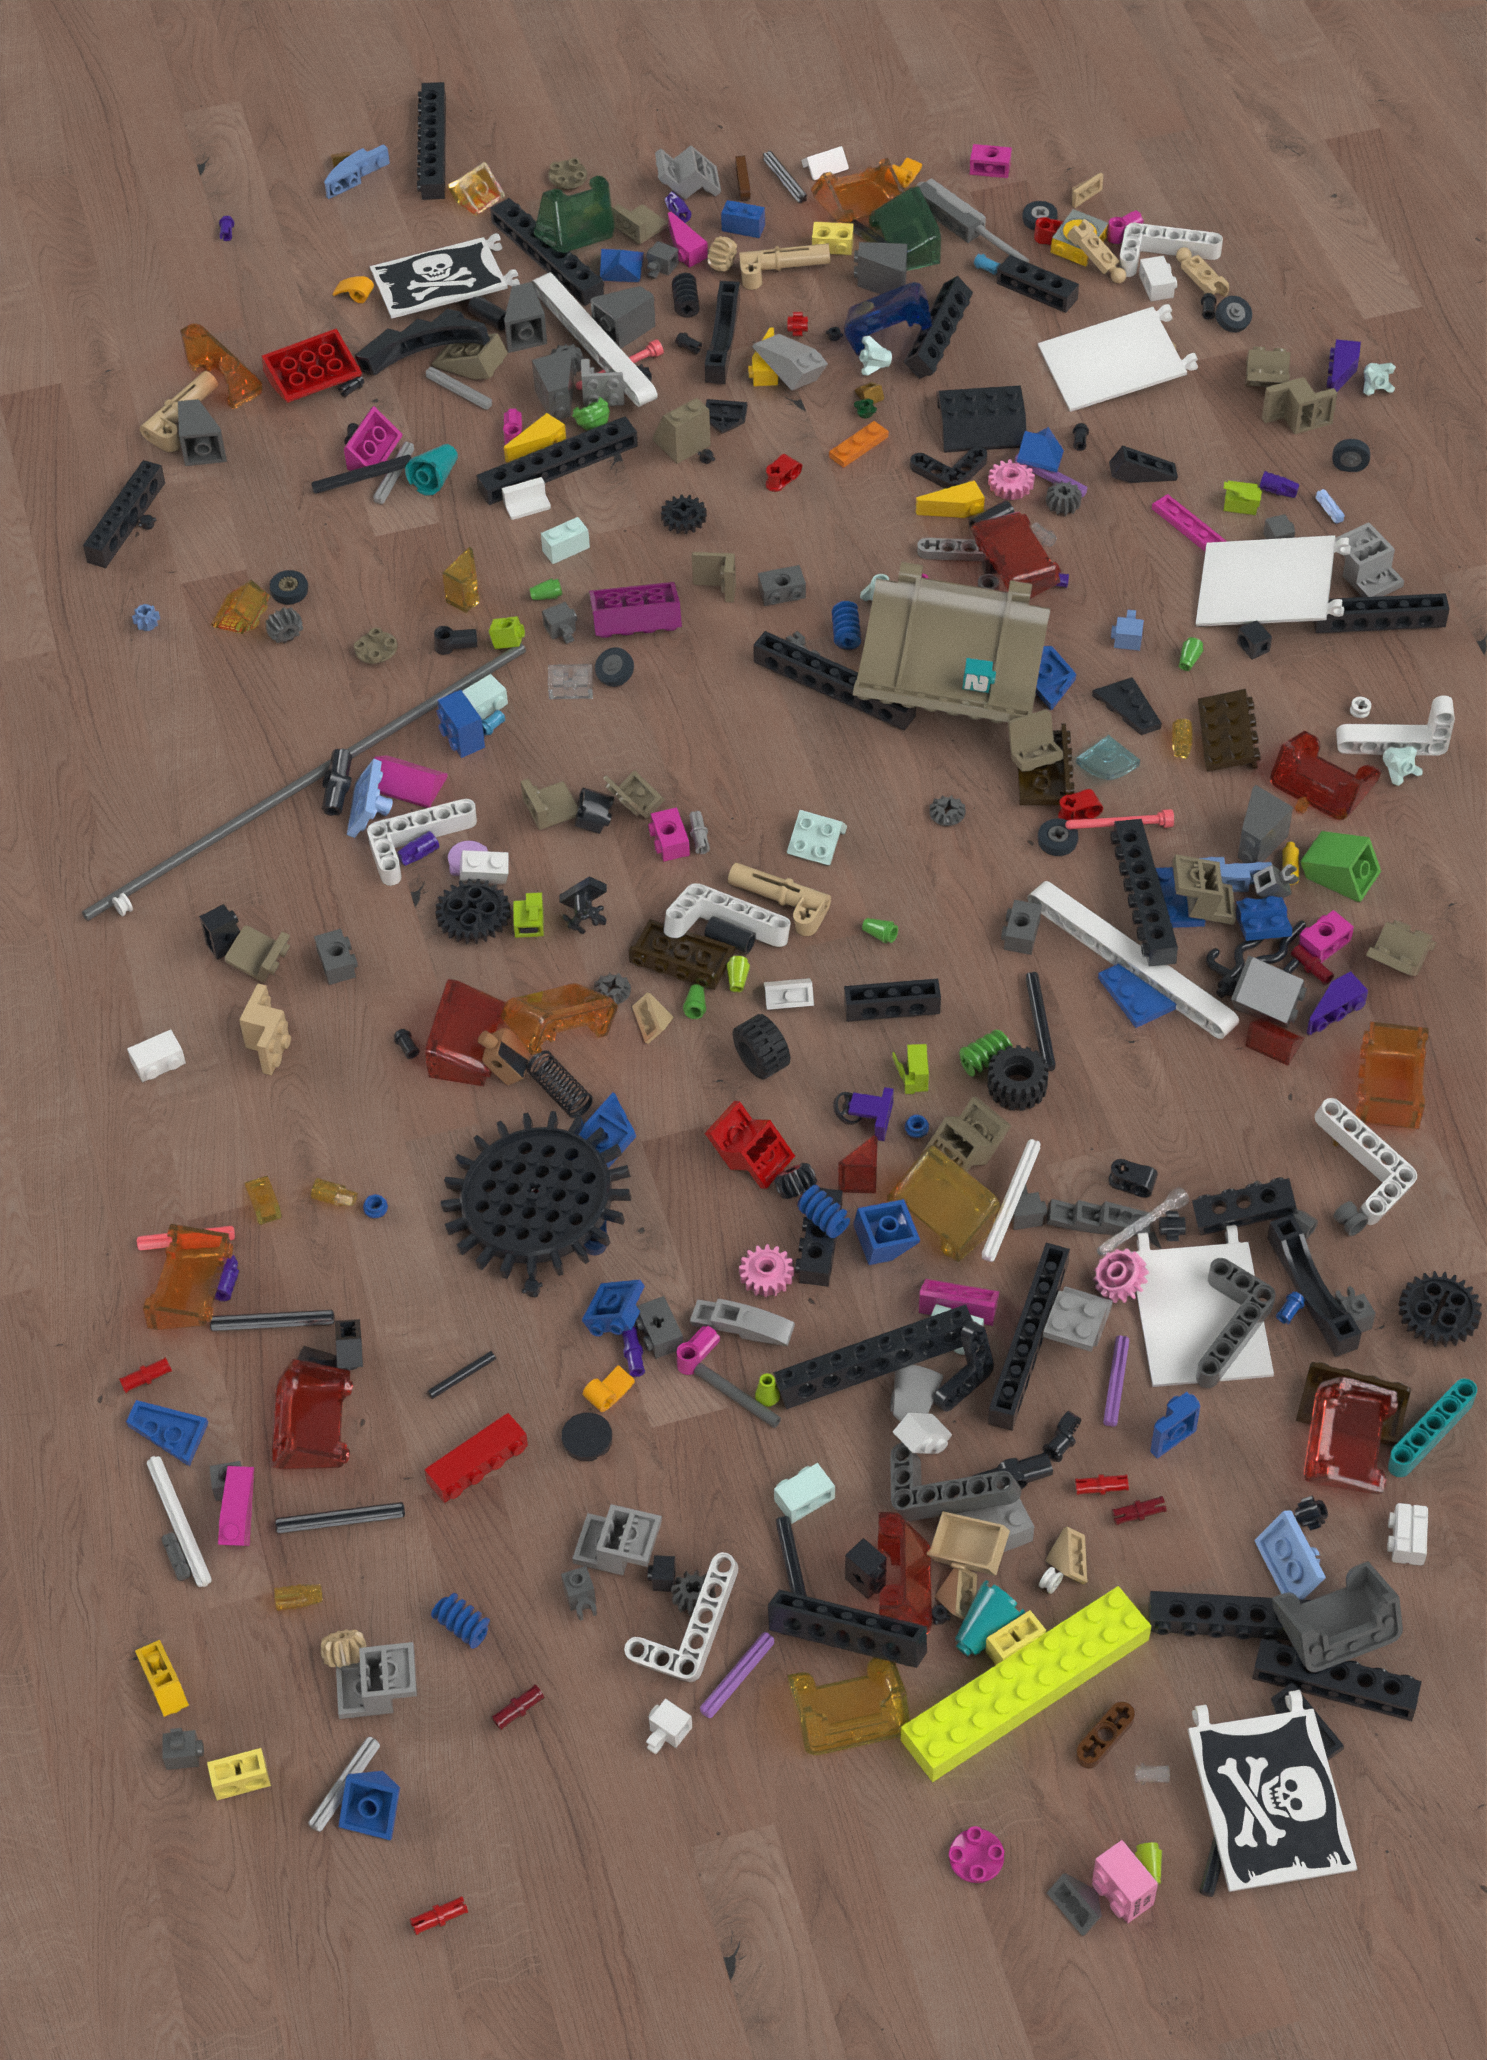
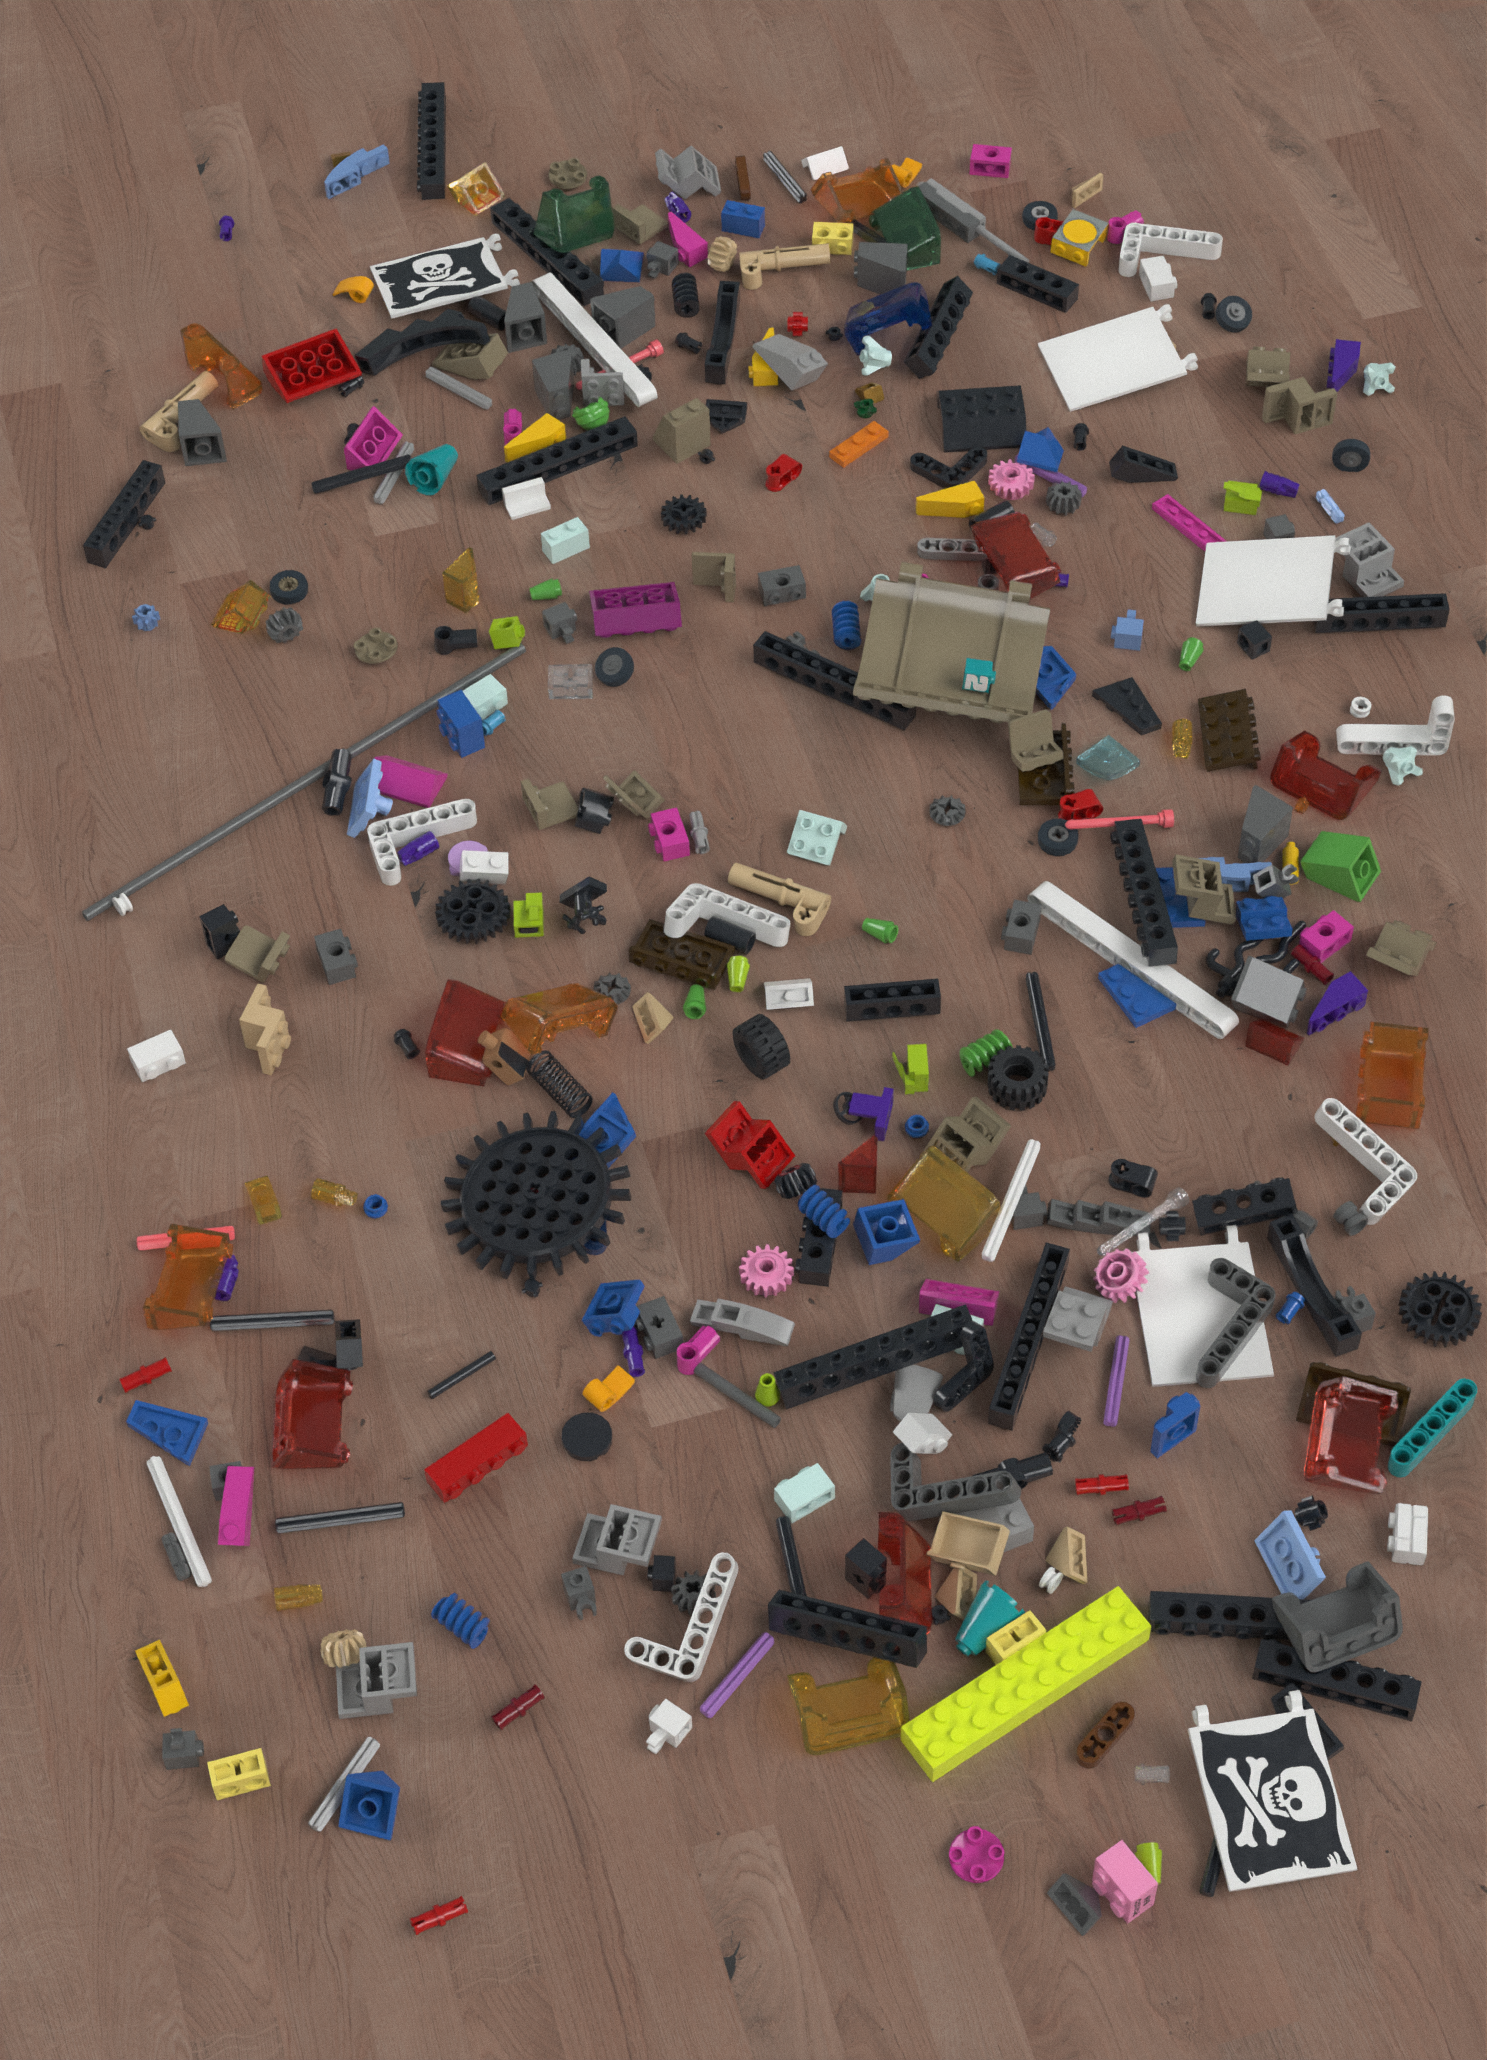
(1096, 250): tan plate -> none
(1202, 273): tan plate -> none

